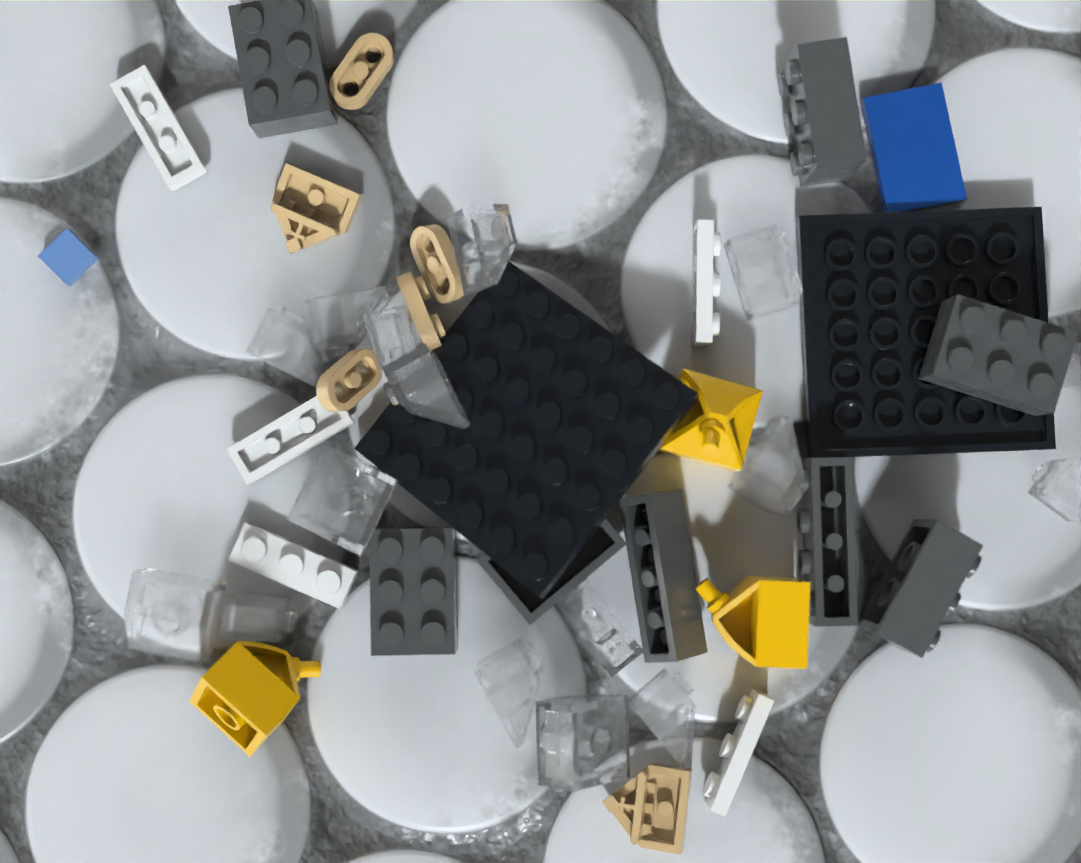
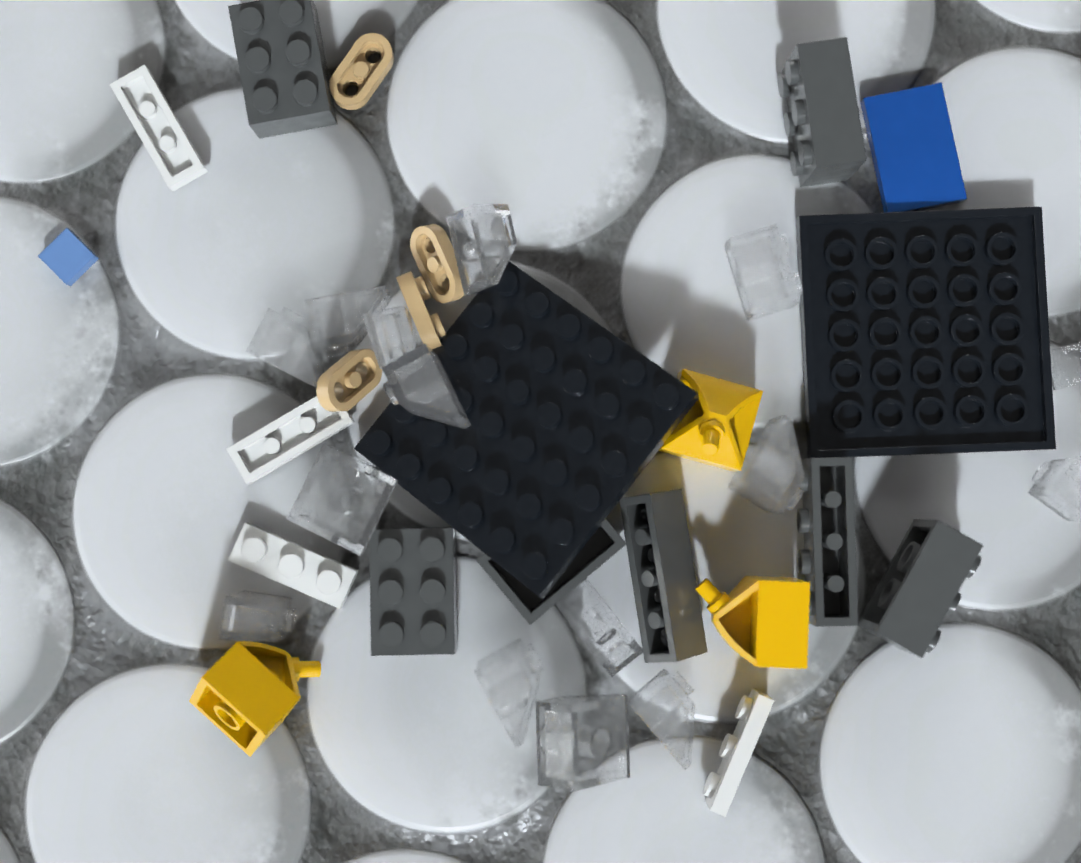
(173, 614): clear slope -> none
(312, 207): tan slope -> none
(654, 807): tan slope -> none
(704, 283): white plate -> none
(998, 355): dark grey brick -> none

